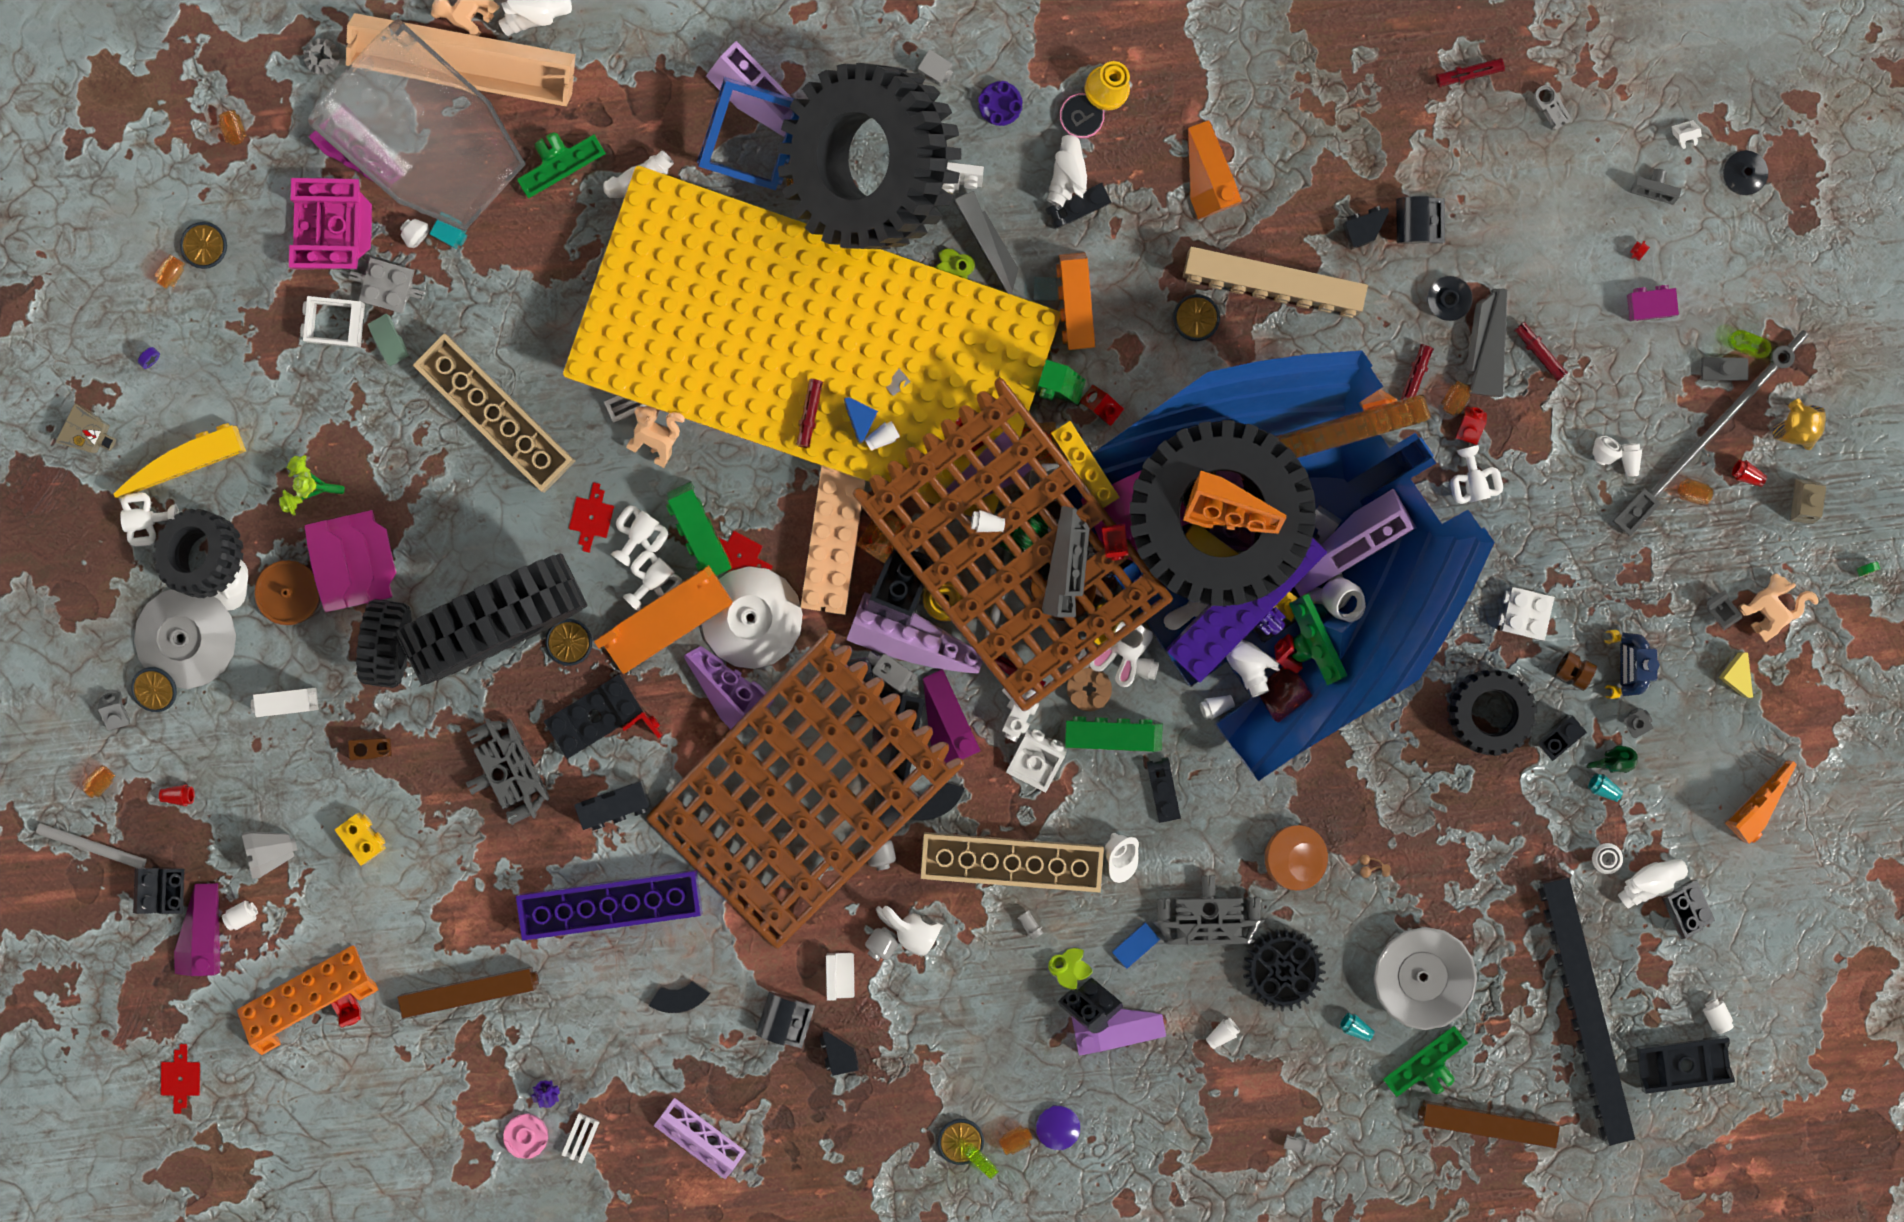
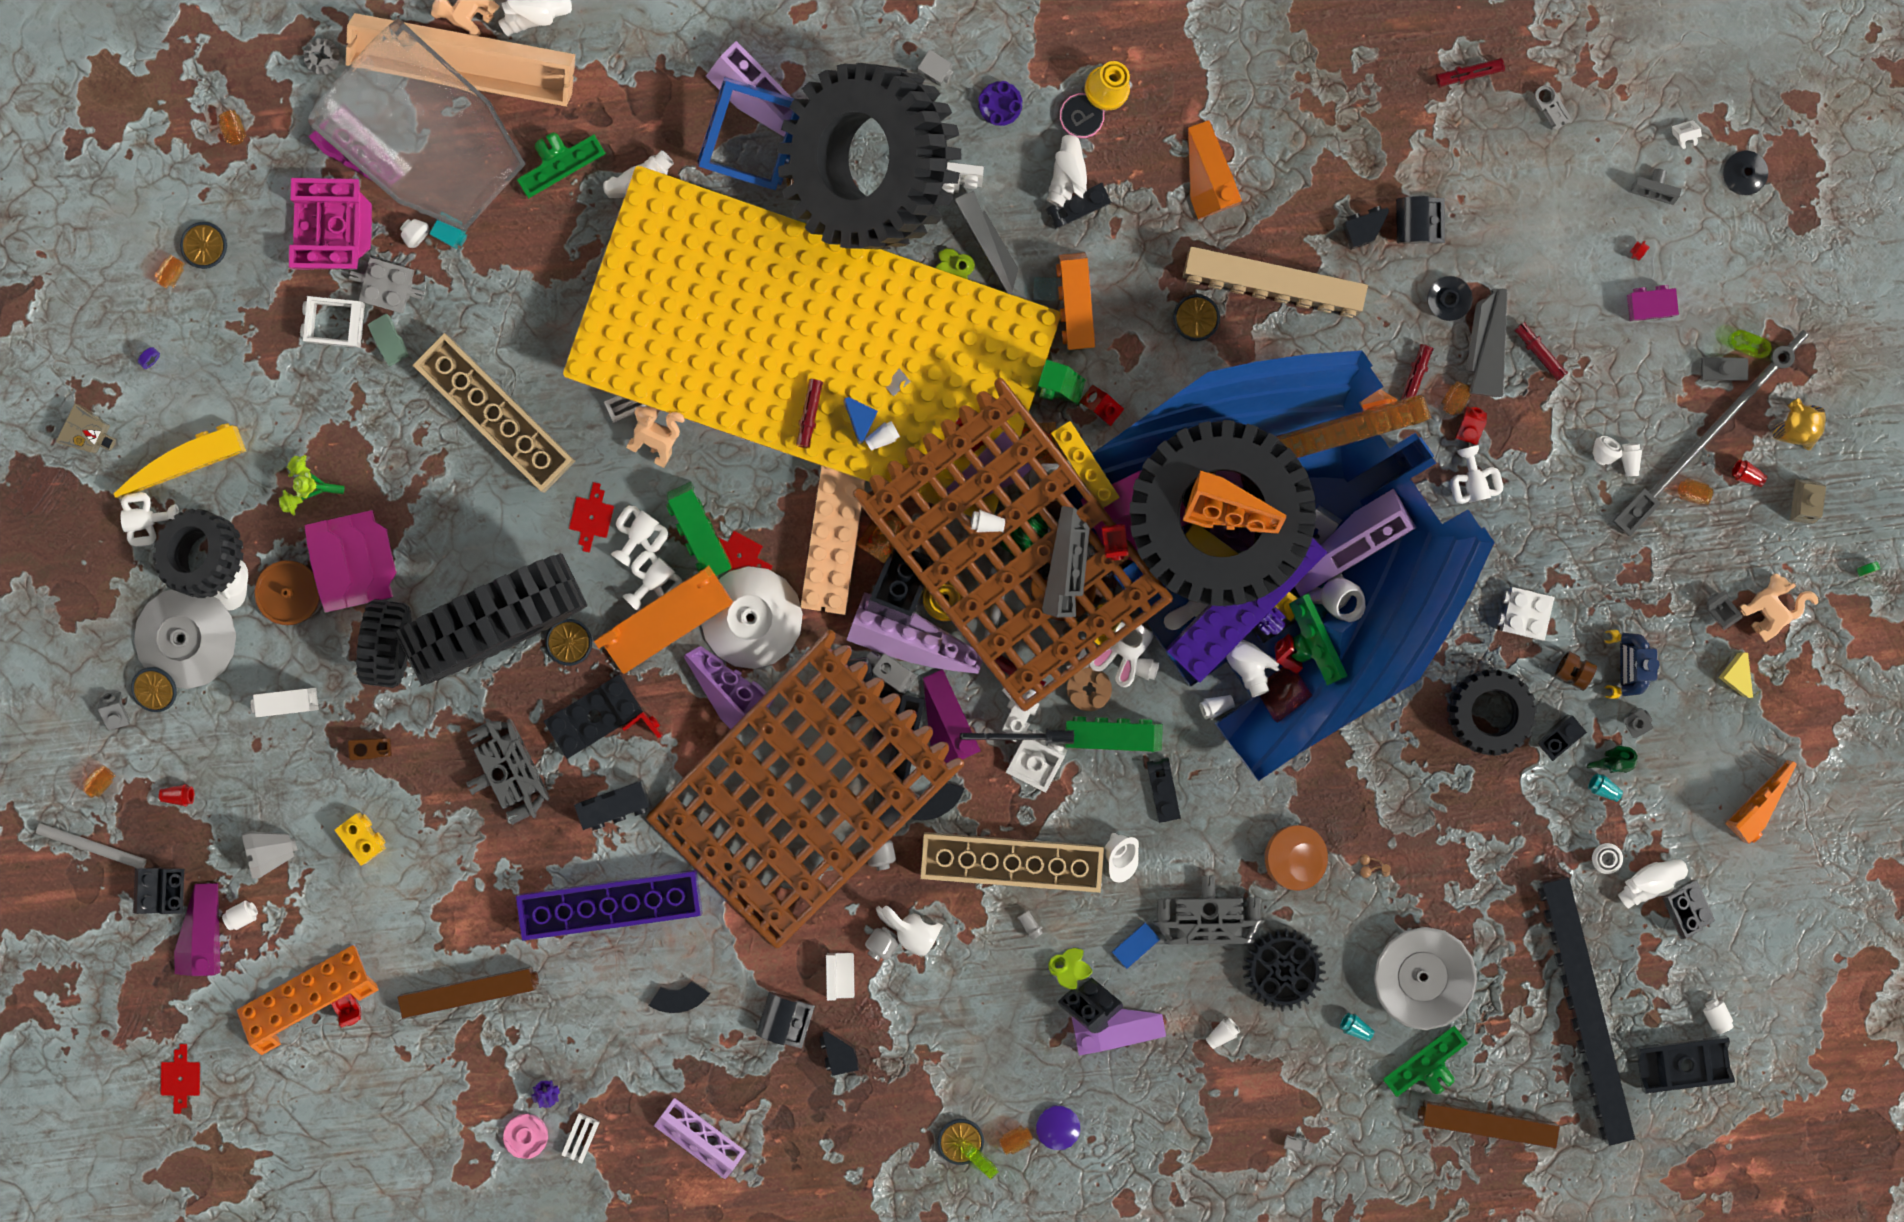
(1050, 736): none -> black piece

